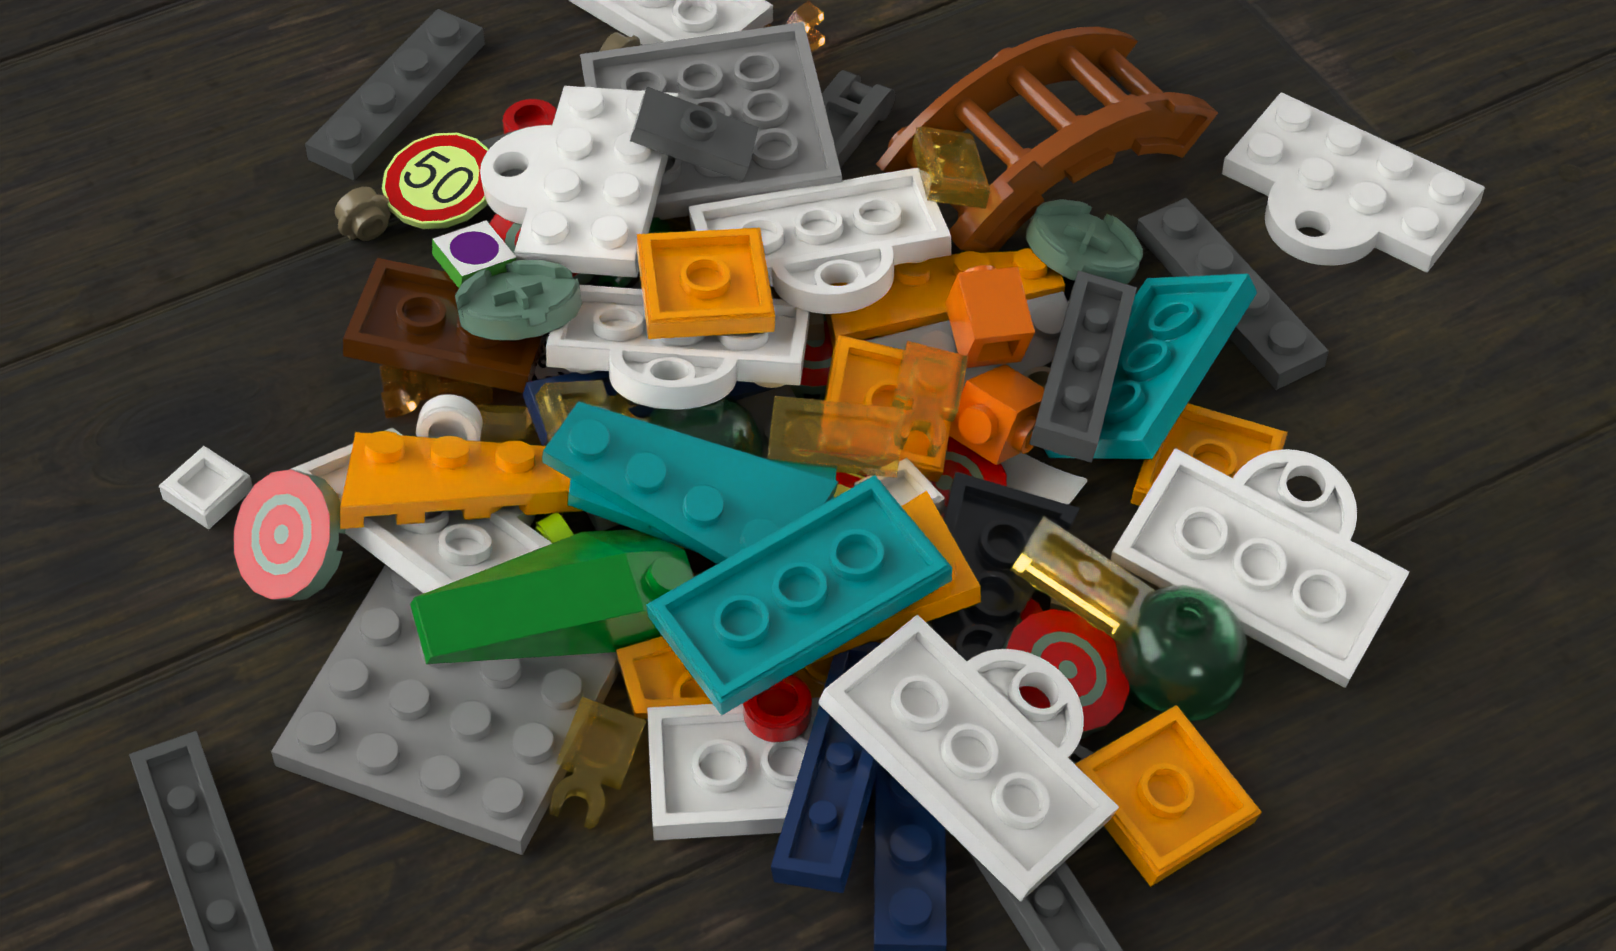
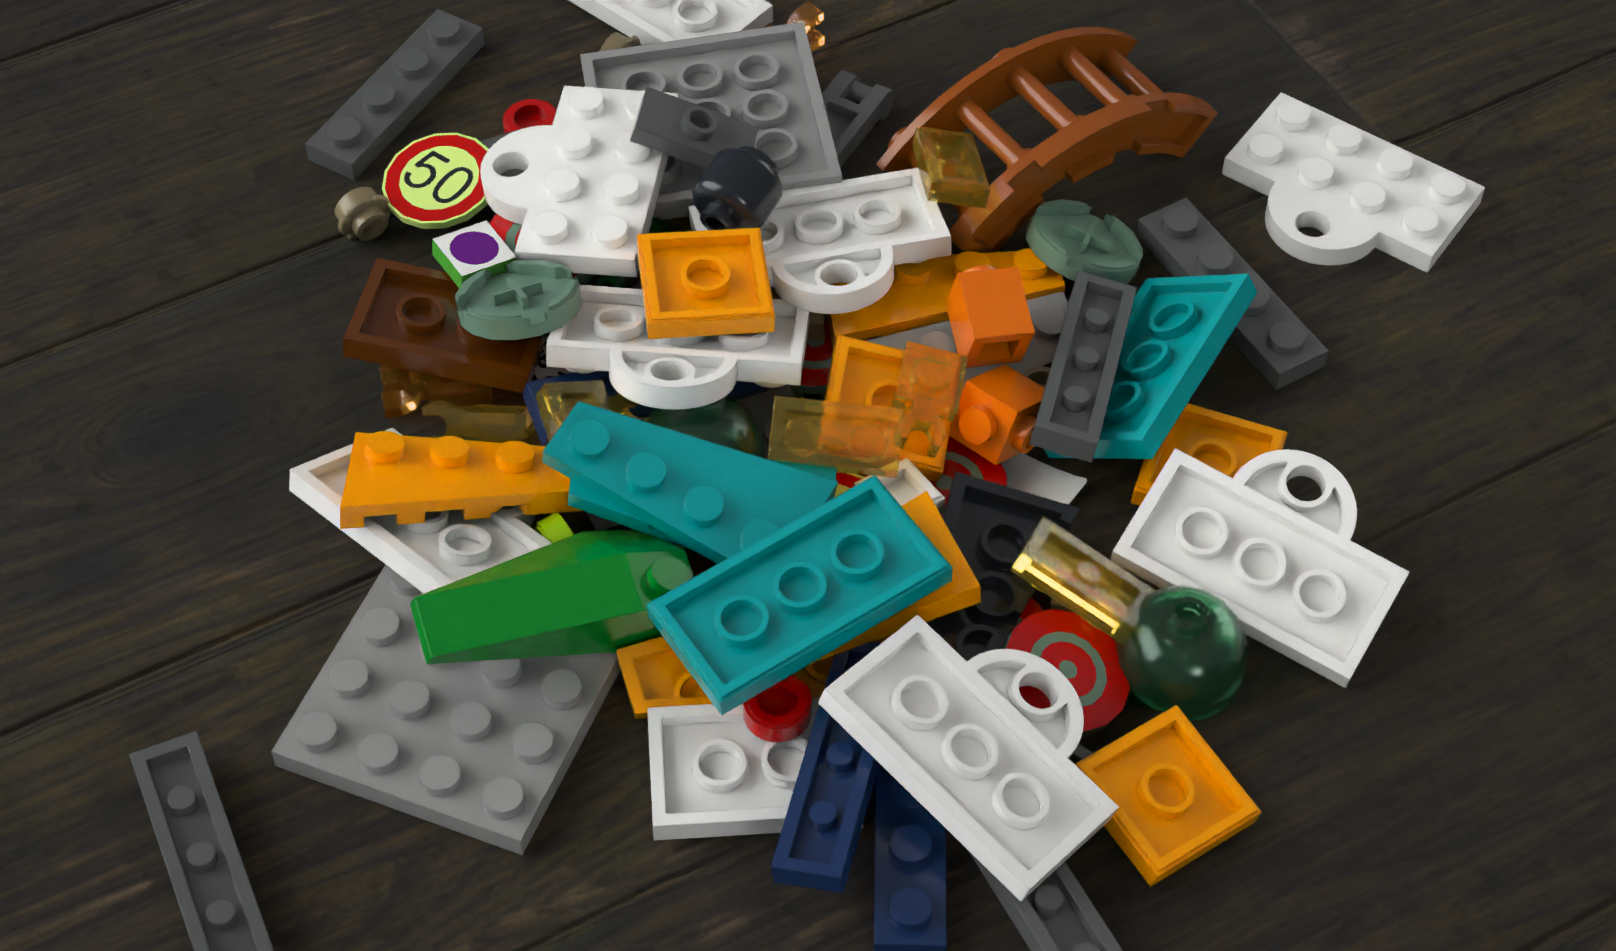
(206, 487): white tile -> none
(288, 535): tile -> none
(450, 417): white tile -> none
(596, 752): clear yellow plate -> none
(737, 189): none -> black head

